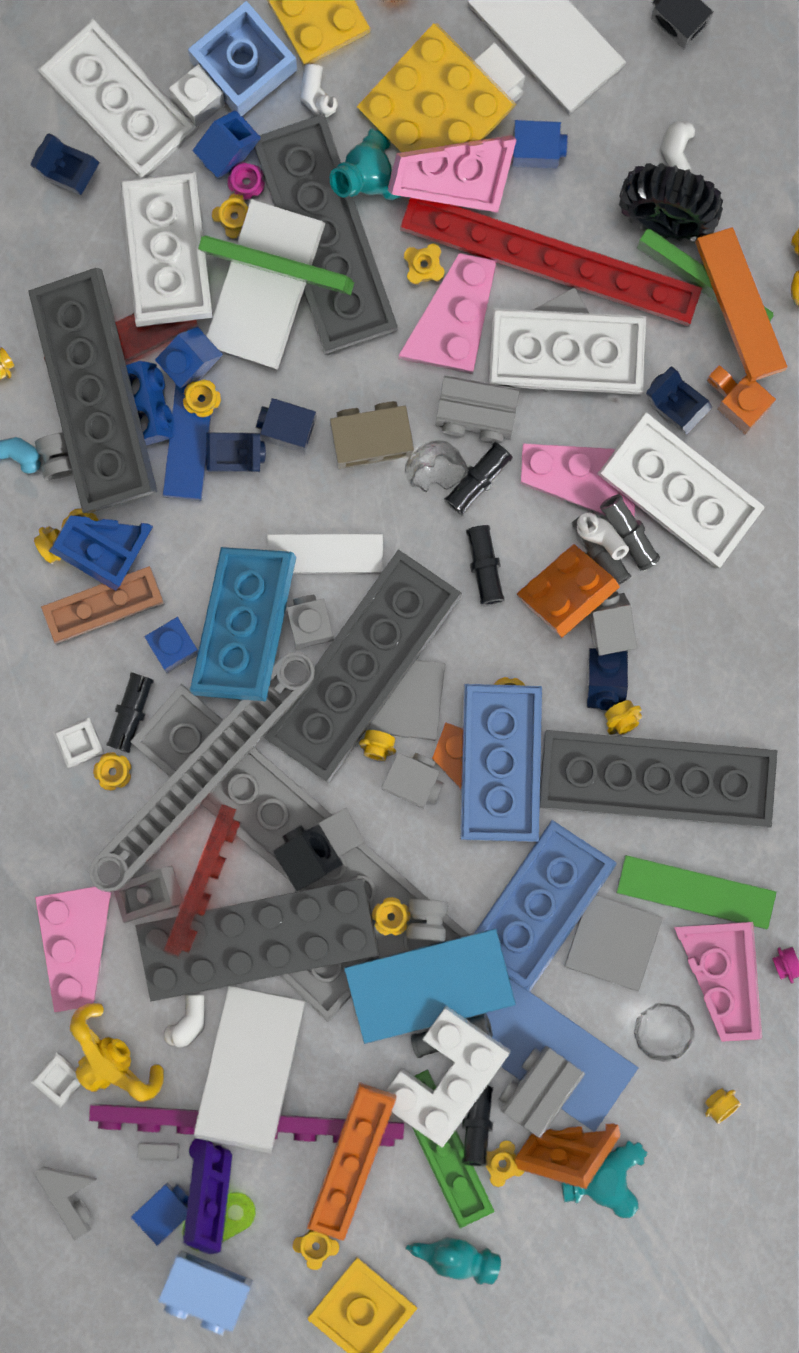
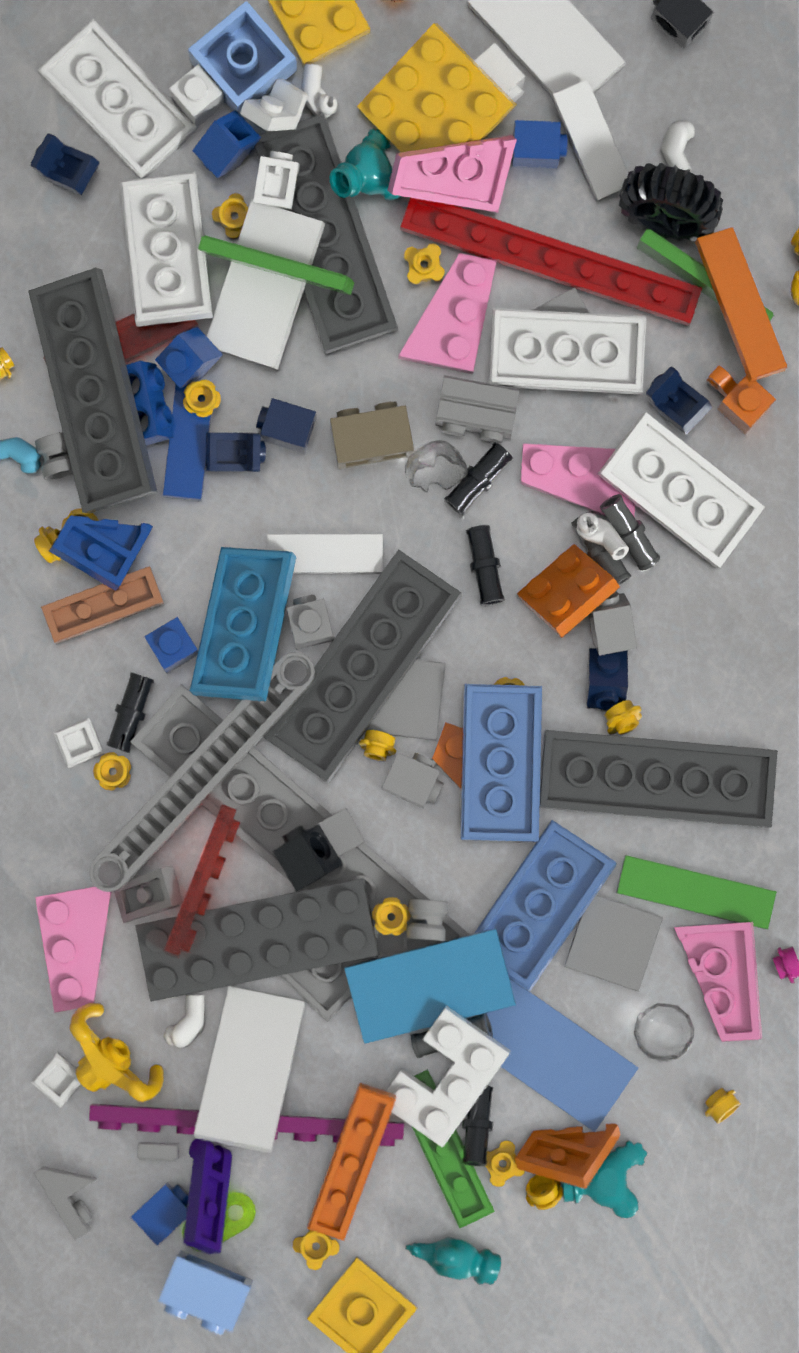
(243, 171): dark pink plate -> none
(276, 180): none -> white bracket
(278, 110): none -> white bracket
(541, 1090): light grey brick -> none
(543, 1192): none -> yellow plate
(591, 138): none -> white tile

